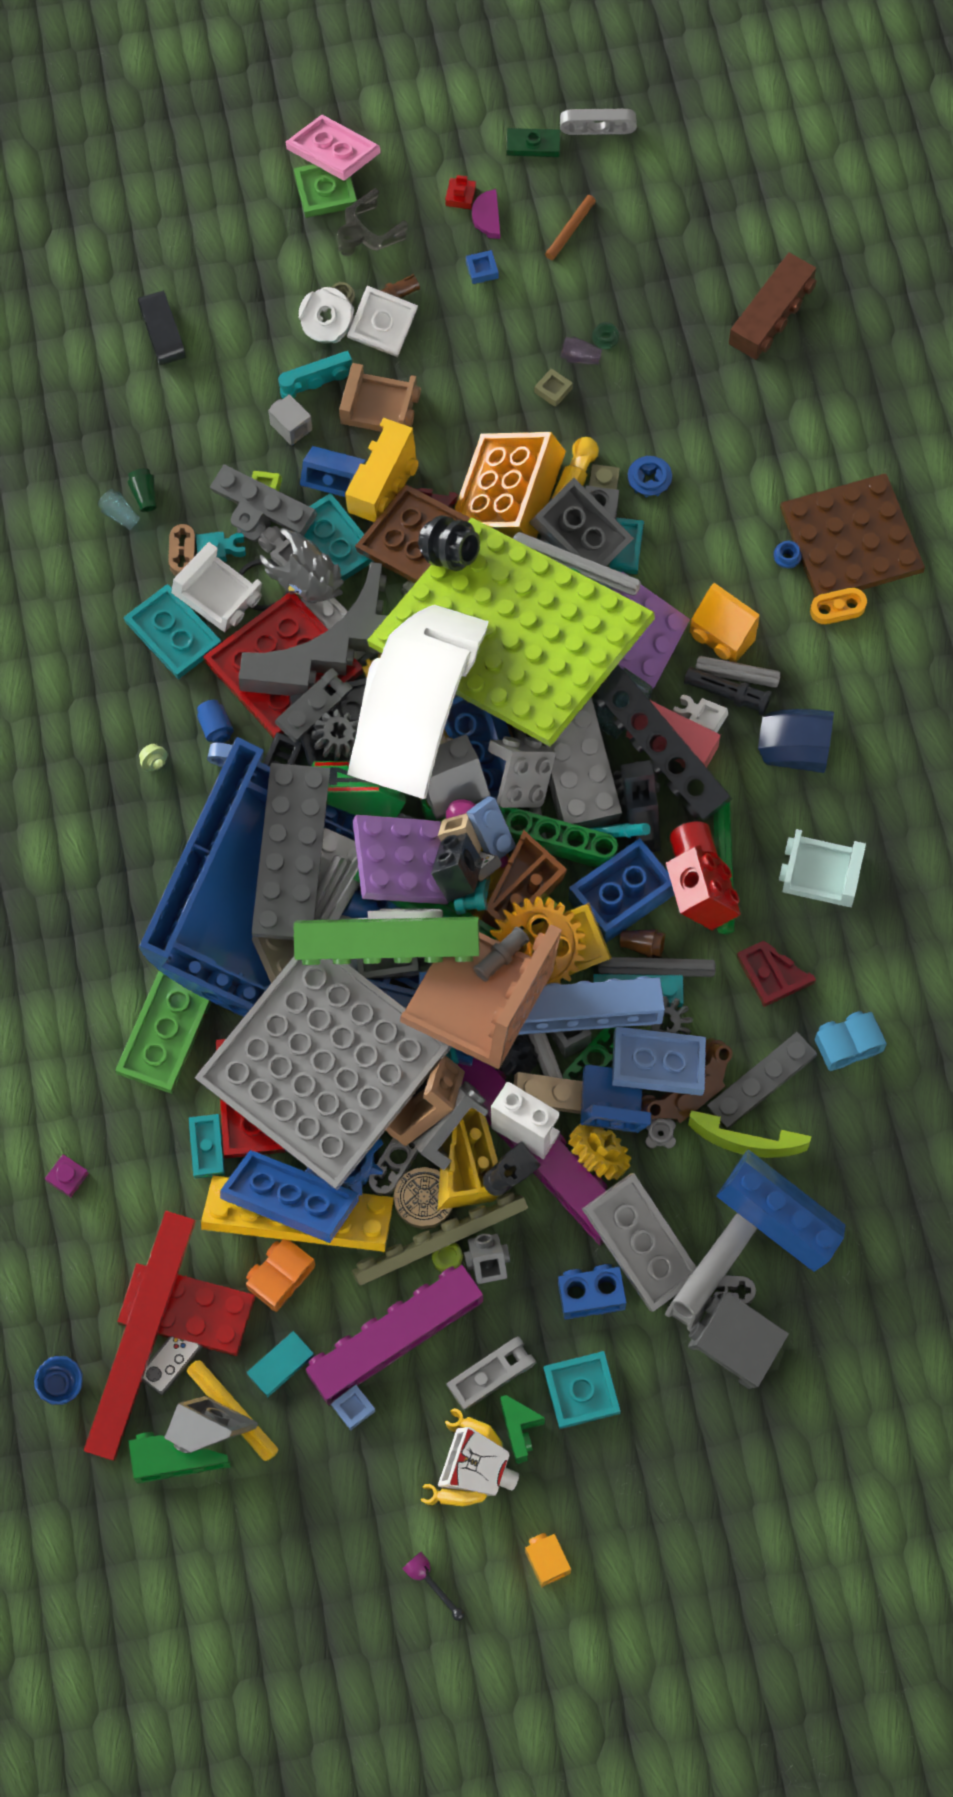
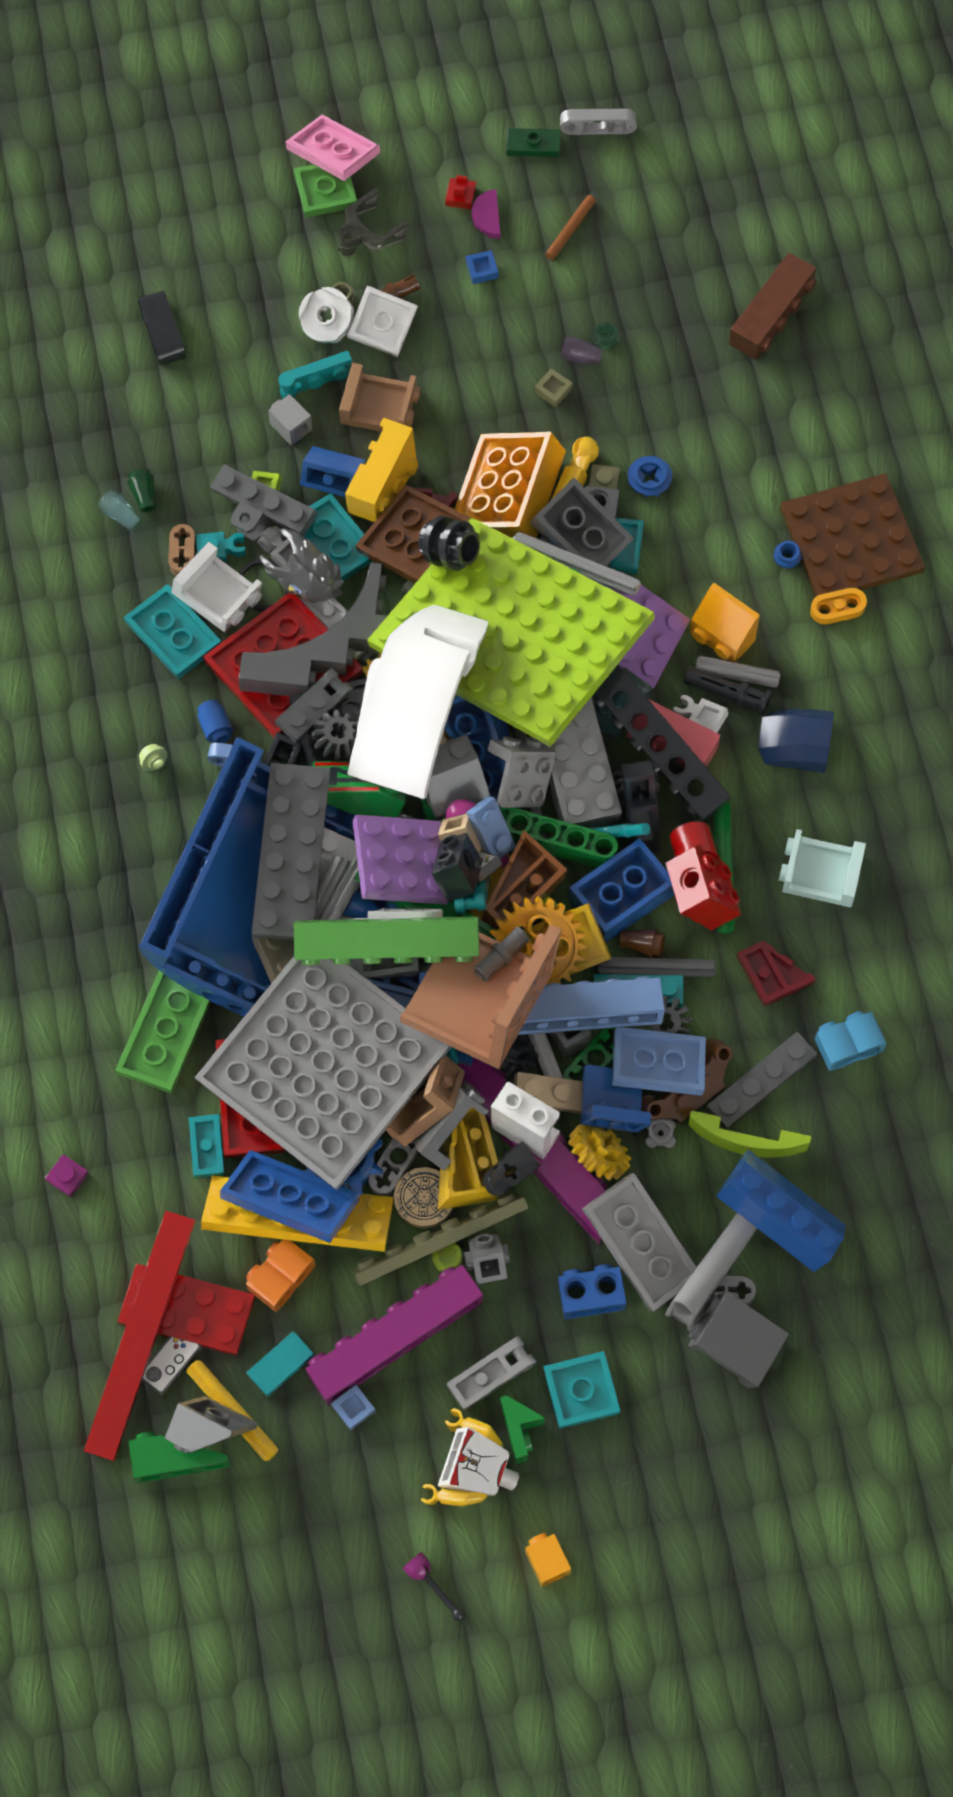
(58, 1380): blue hair -> none

